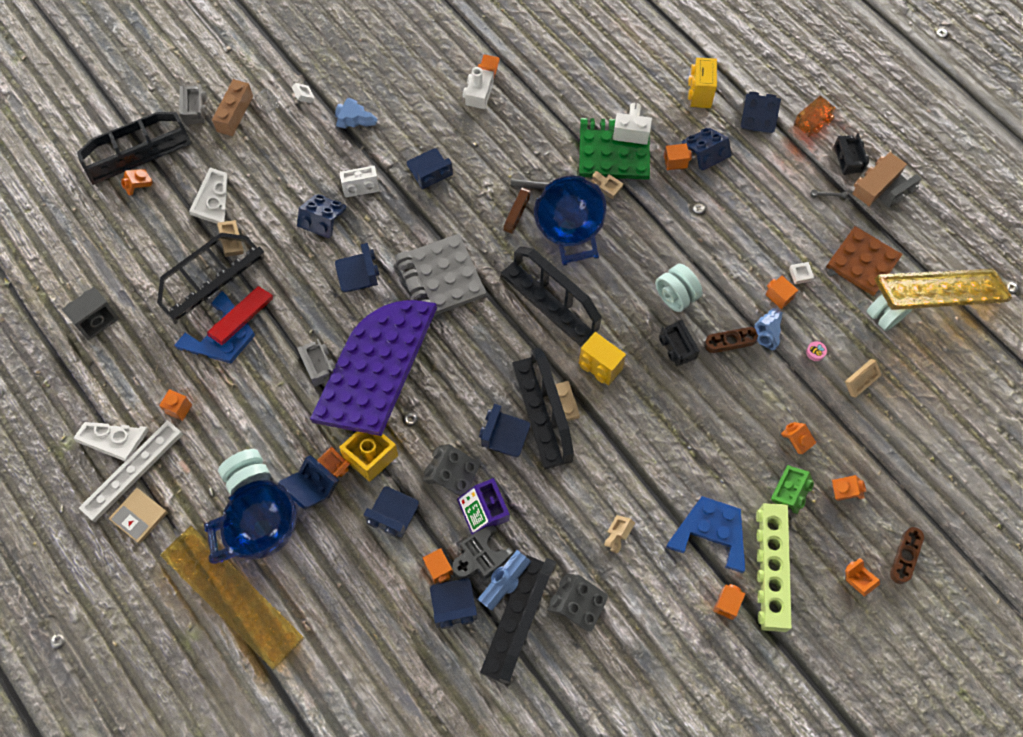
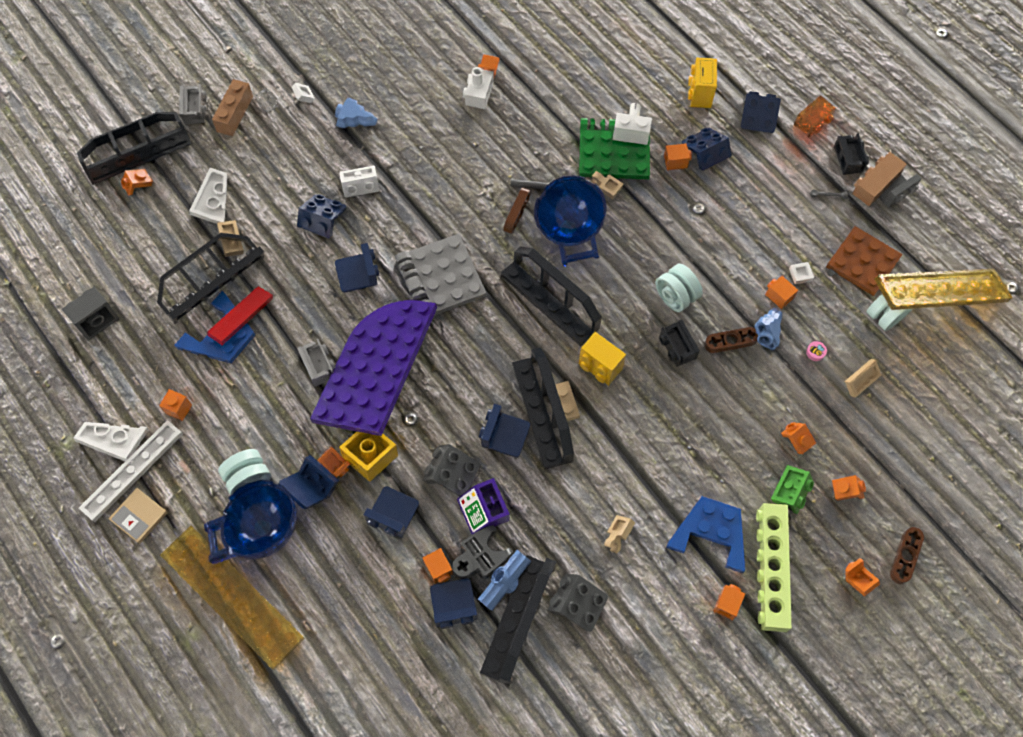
(430, 168): dark blue bracket -> none

